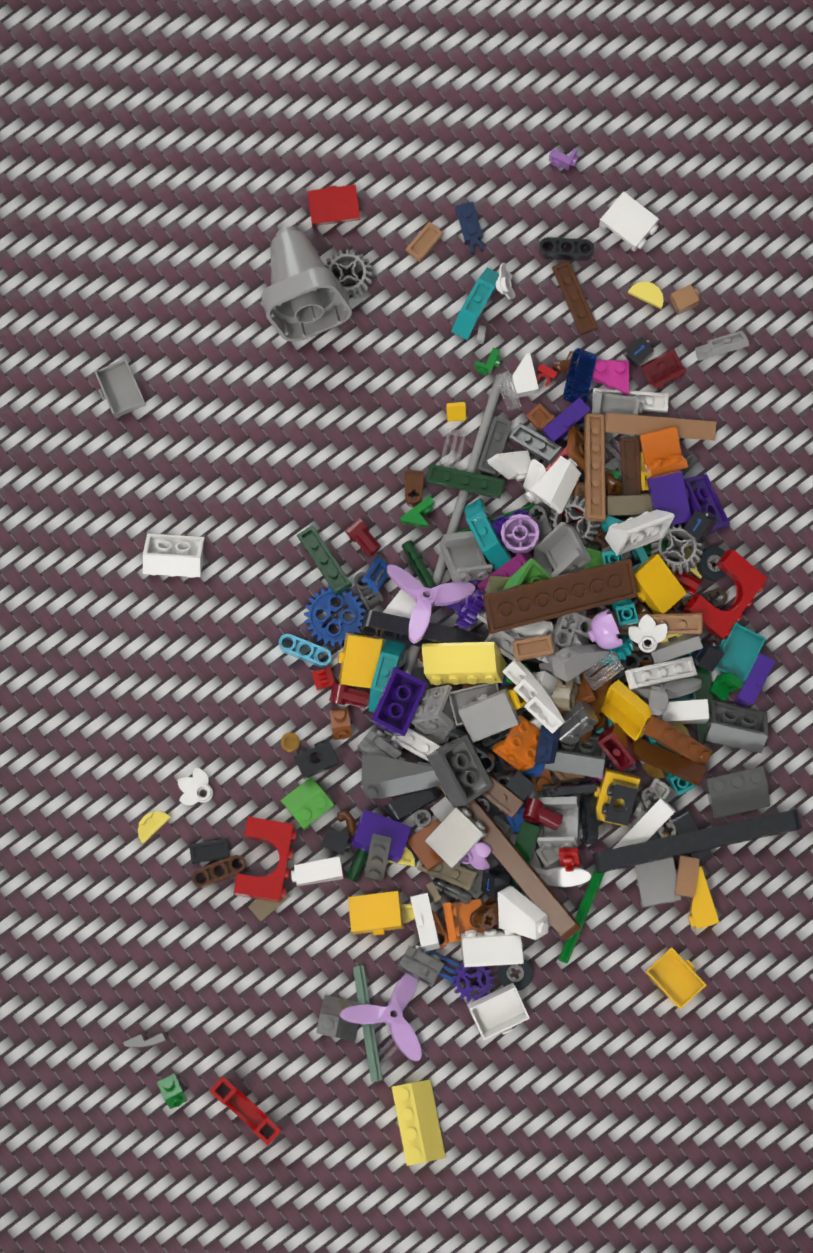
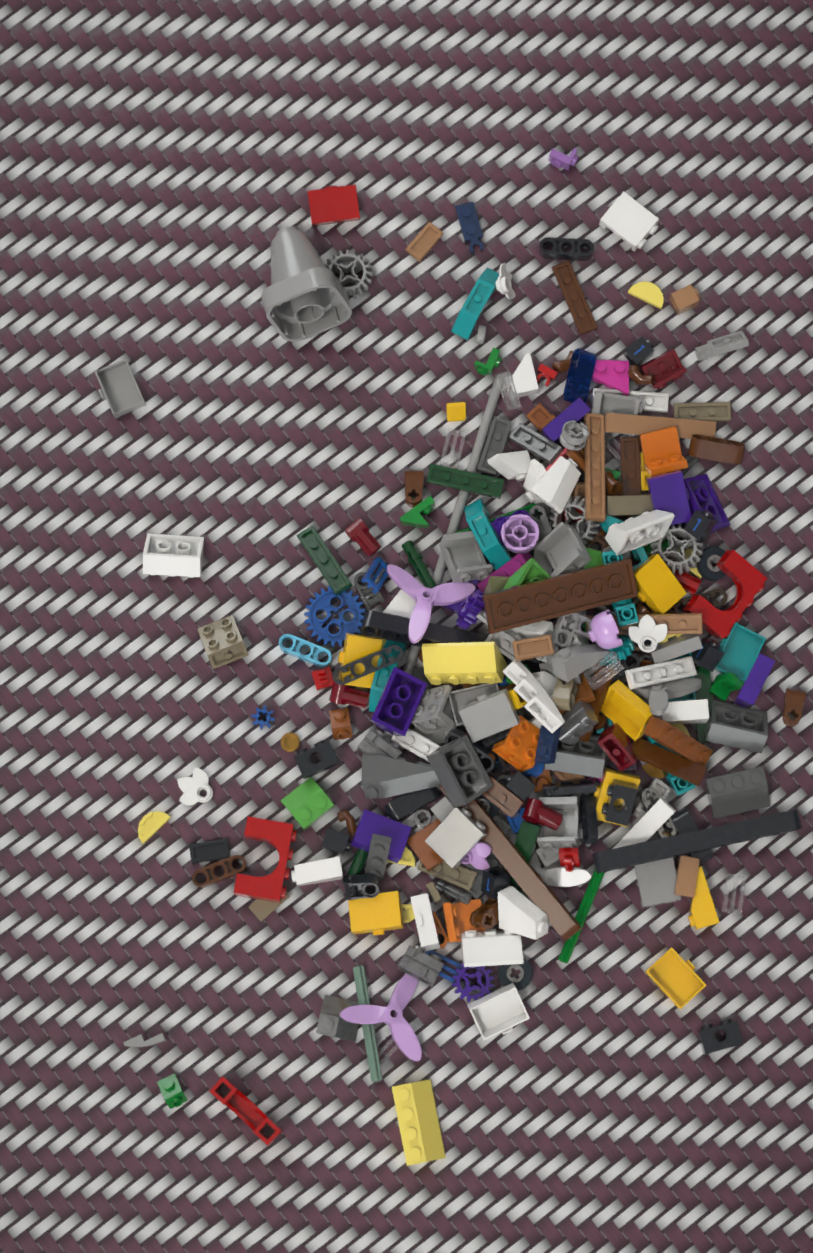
(222, 642): none -> dark tan bracket
(264, 711): none -> blue gear
(359, 886): none -> black piece
(367, 662): none -> black beam
(573, 435): none -> light grey wheel
(638, 378): none -> reddish brown arm
(703, 411): none -> dark tan tile
(710, 1044): none -> black brick
(716, 449): none -> reddish brown beam
(726, 892): none -> clear tile
(794, 704): none -> reddish brown piece

